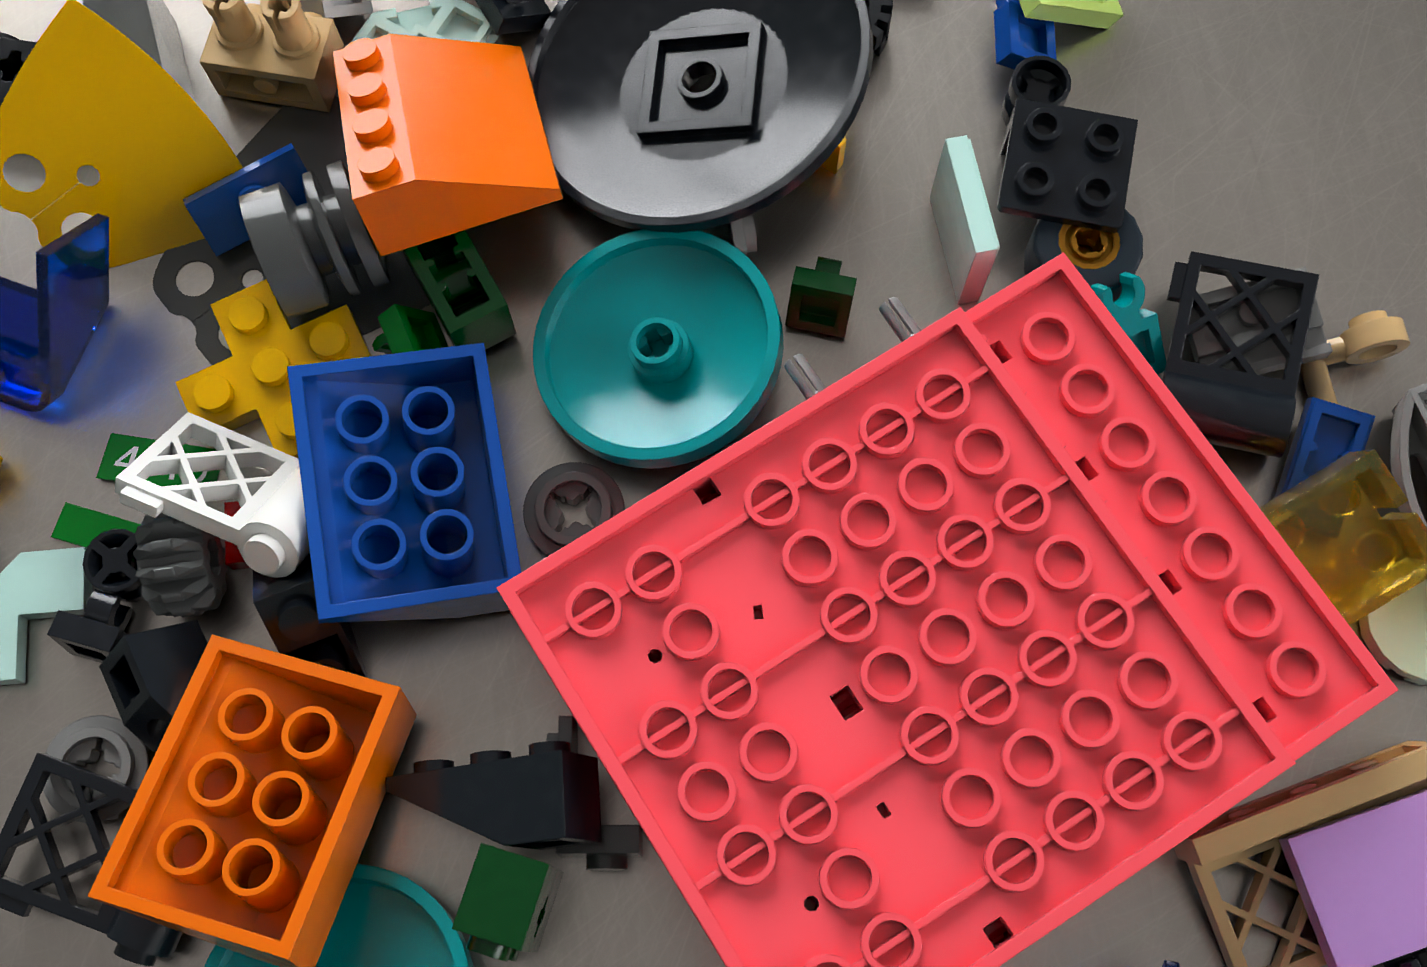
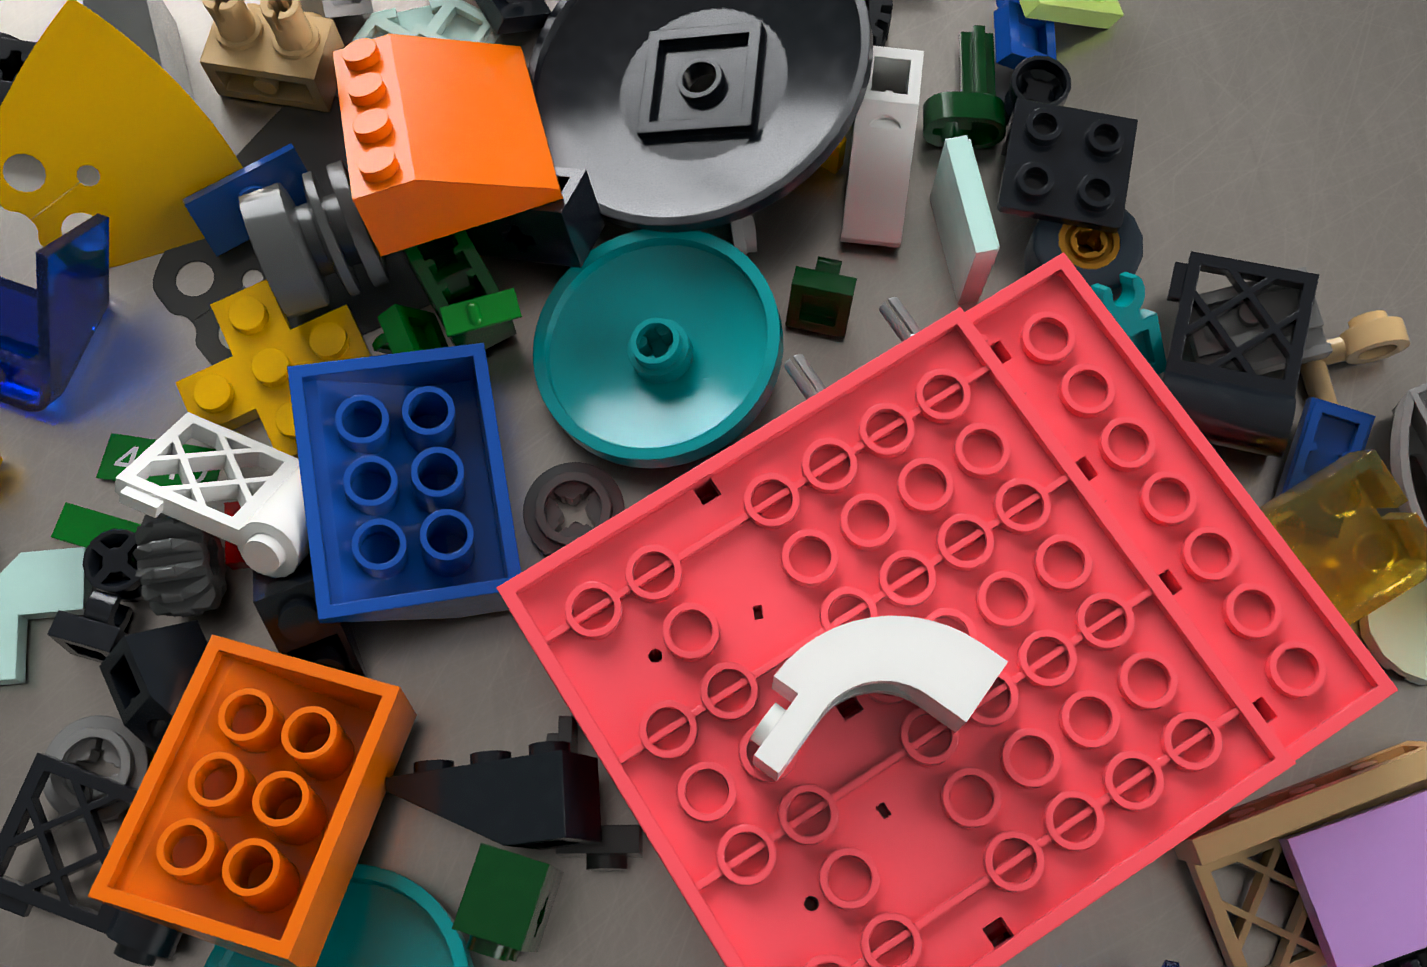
(480, 312): none -> green piece
(550, 233): none -> black brick
(883, 149): none -> white slope
(883, 654): none -> white arch
(975, 107): none -> dark green piece

